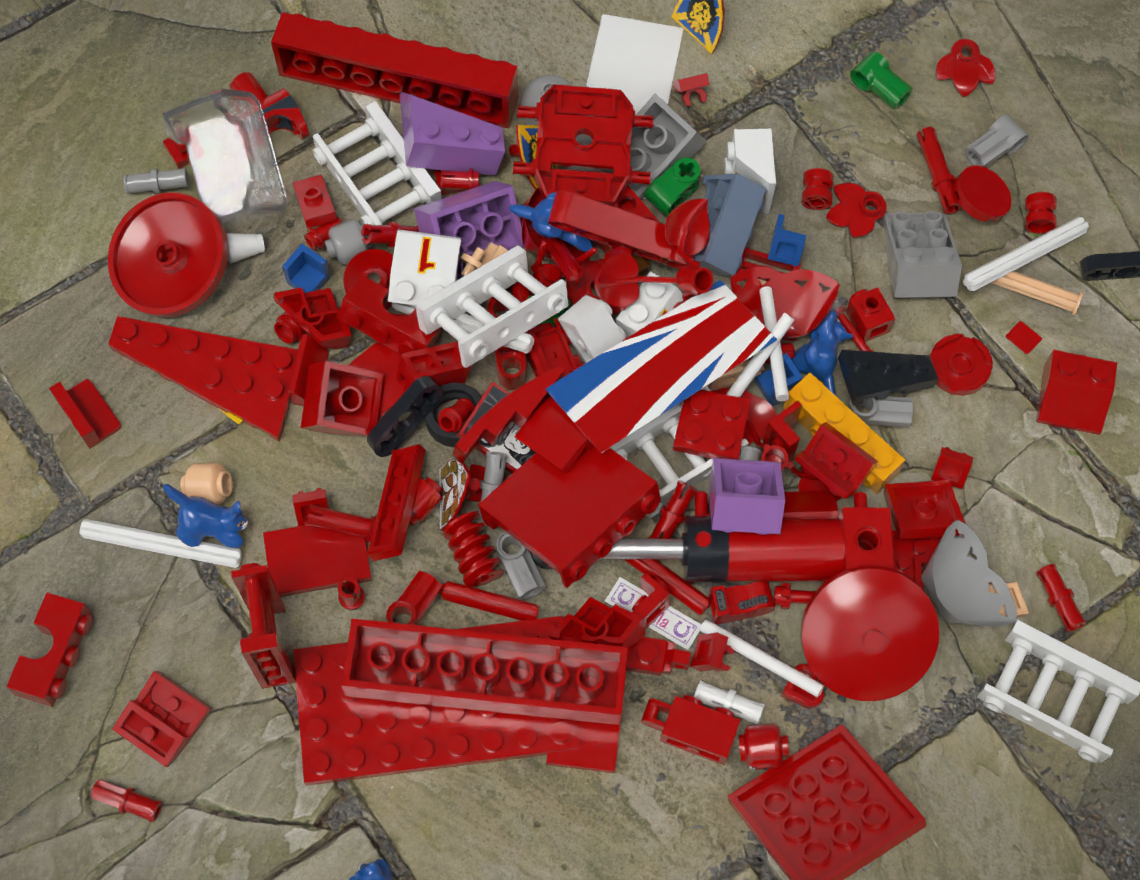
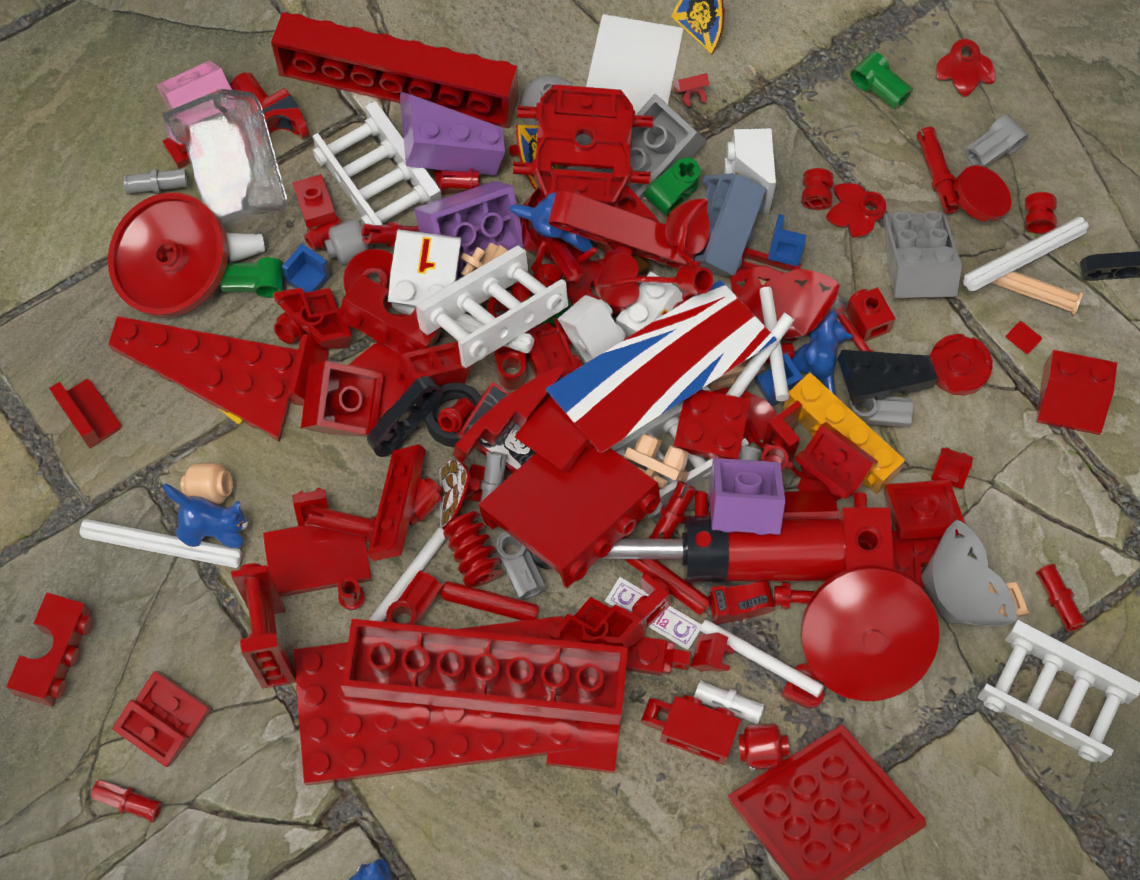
(192, 84): none -> bright pink slope
(262, 277): none -> green piece
(418, 563): none -> white bar
(671, 466): none -> light nougat hips

